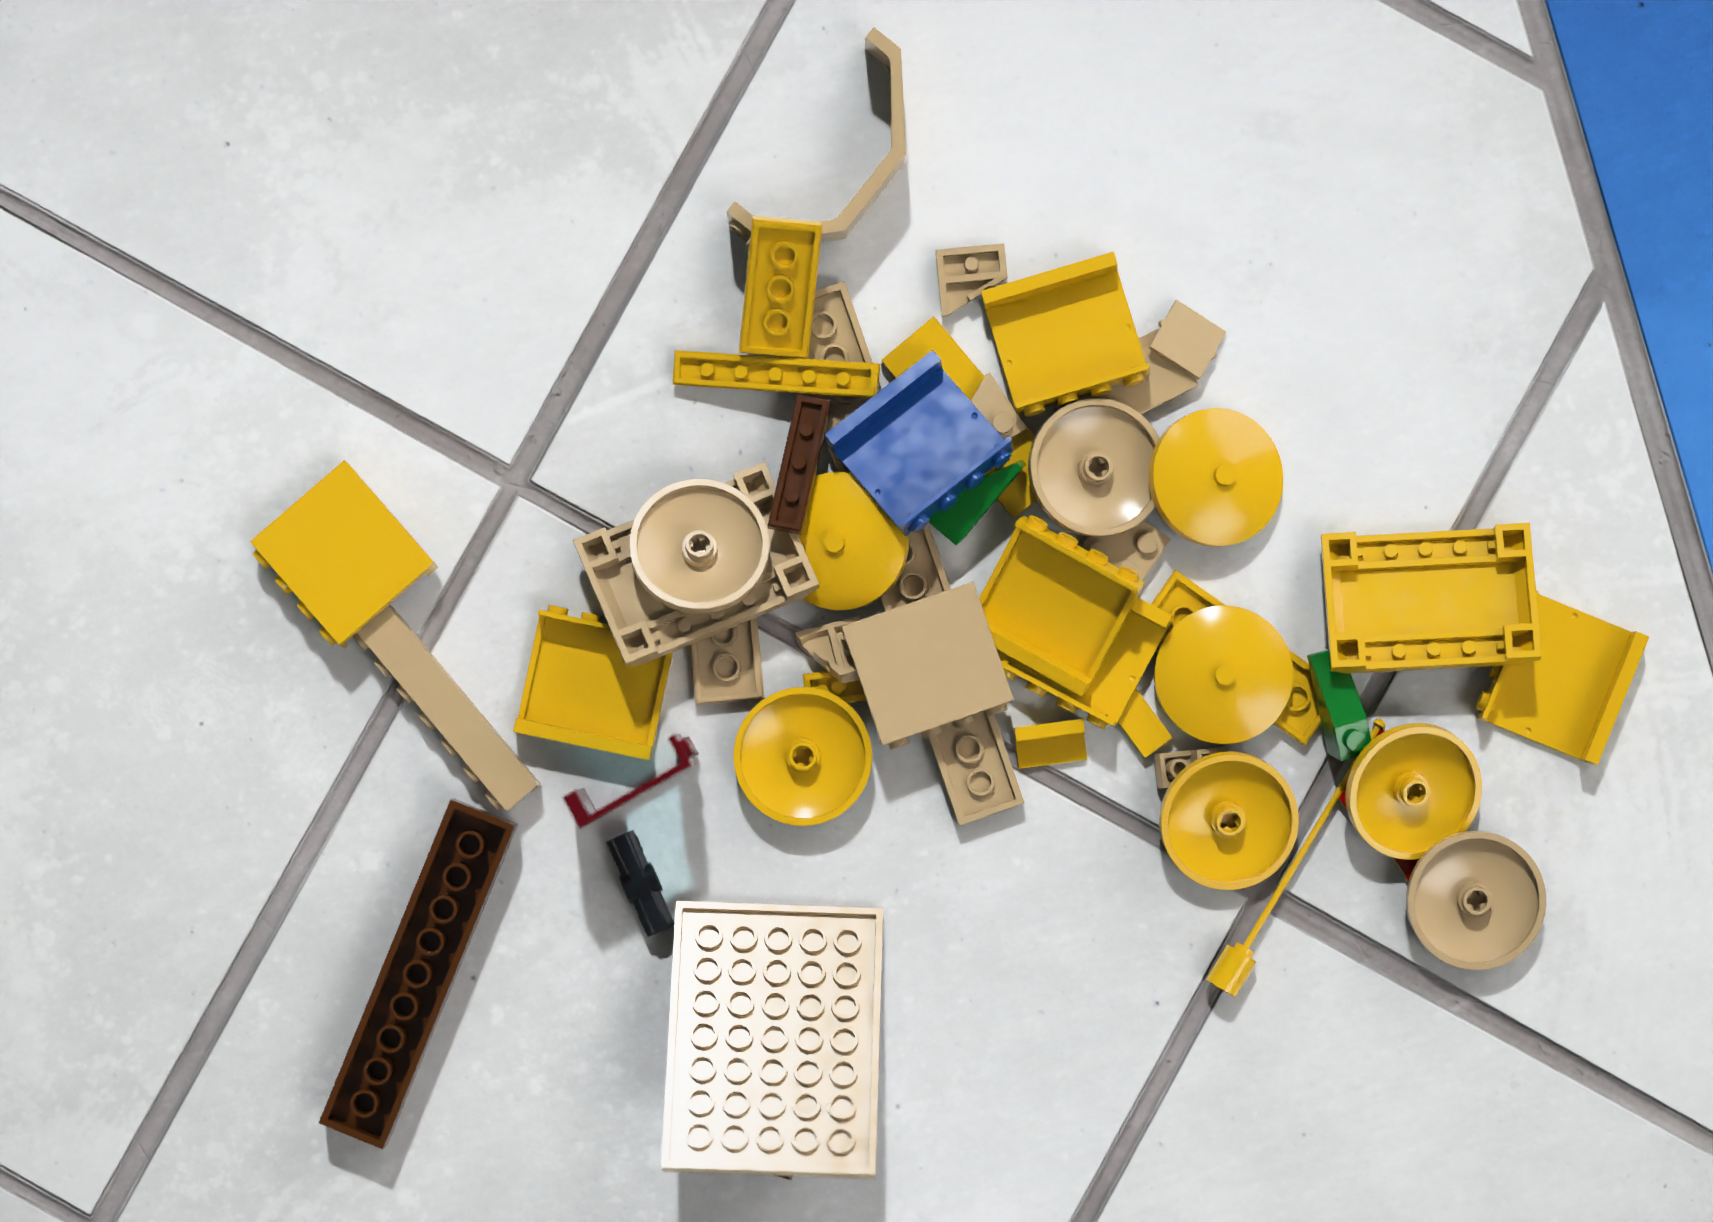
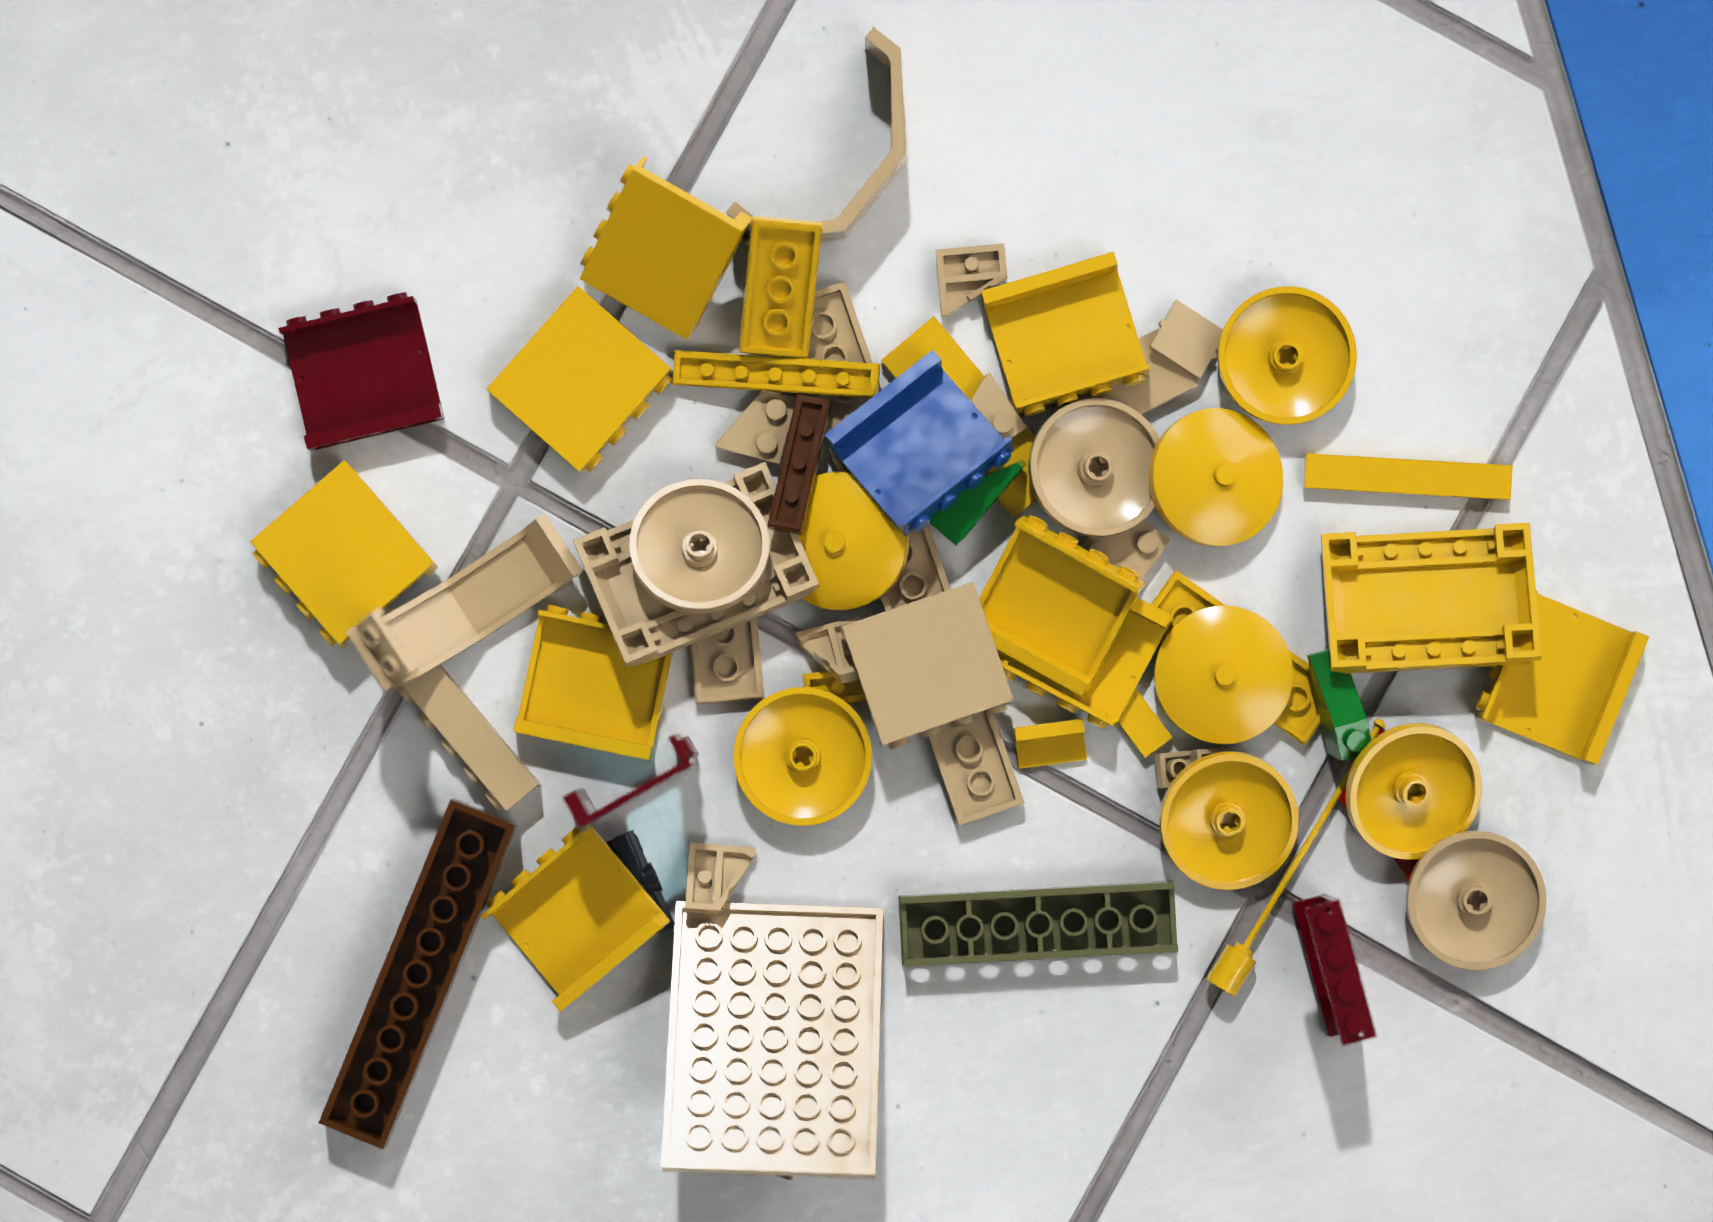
(362, 371): none -> dark red panel
(465, 606): none -> tan panel
(577, 914): none -> yellow panel
(581, 380): none -> yellow panel
(662, 250): none -> yellow panel
(713, 875): none -> tan wing
(761, 428): none -> tan wing
(1037, 923): none -> olive tile
(1287, 355): none -> yellow dish
(1334, 969): none -> dark red panel
(1407, 476): none -> yellow tile

